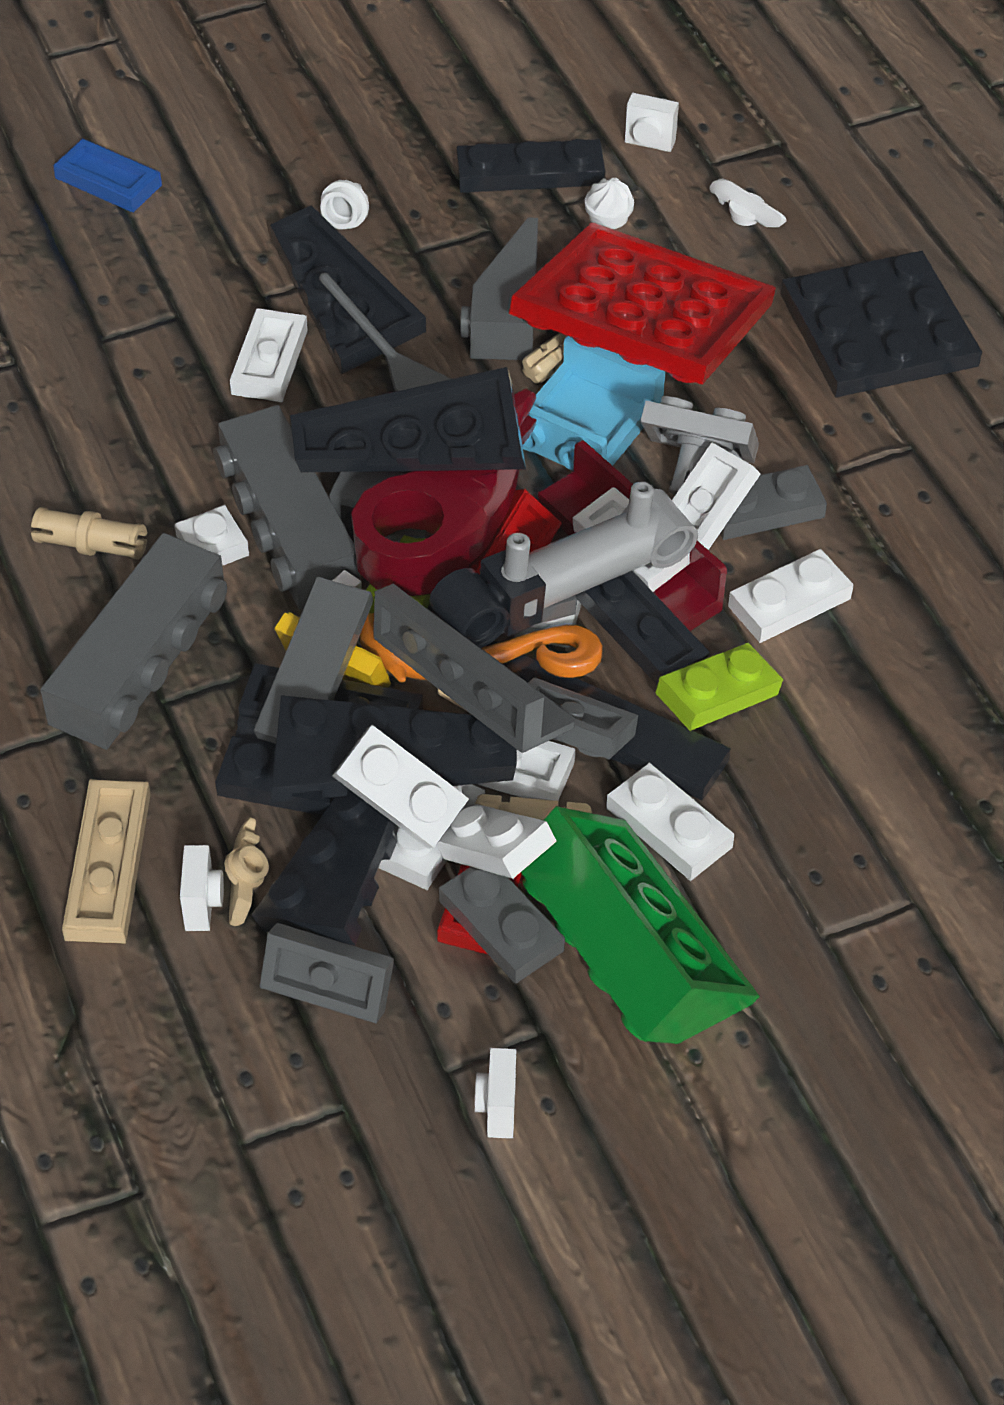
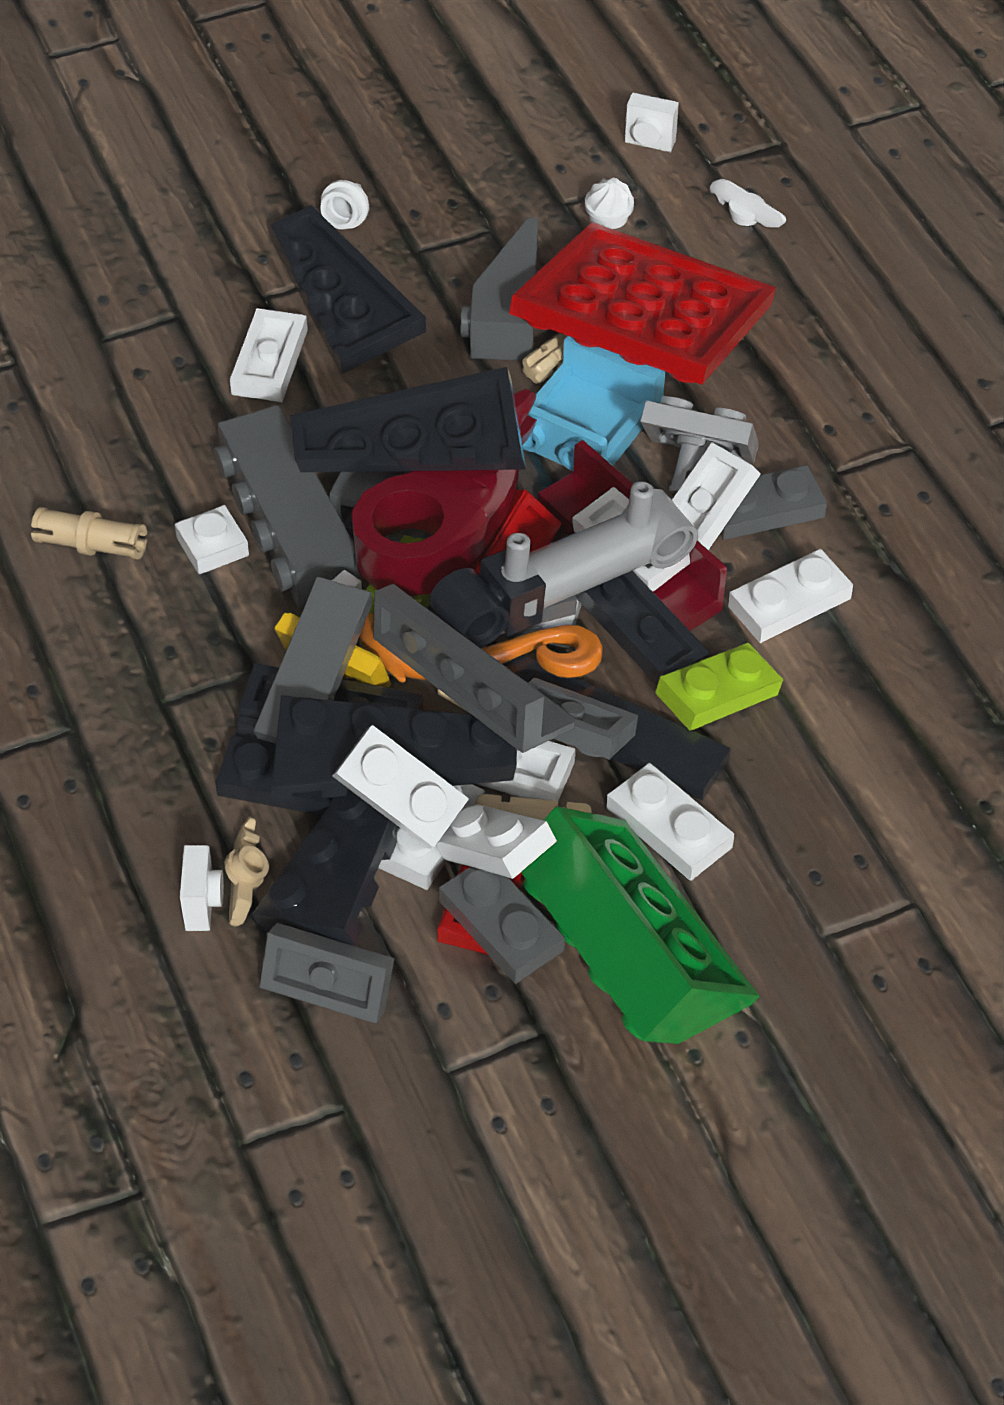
(106, 862): tan tile -> none
(107, 175): blue tile -> none
(134, 641): dark grey brick -> none
(403, 370): dark grey piece -> none
(497, 1093): white plate -> none
(530, 165): black plate -> none
(880, 323): black plate -> none

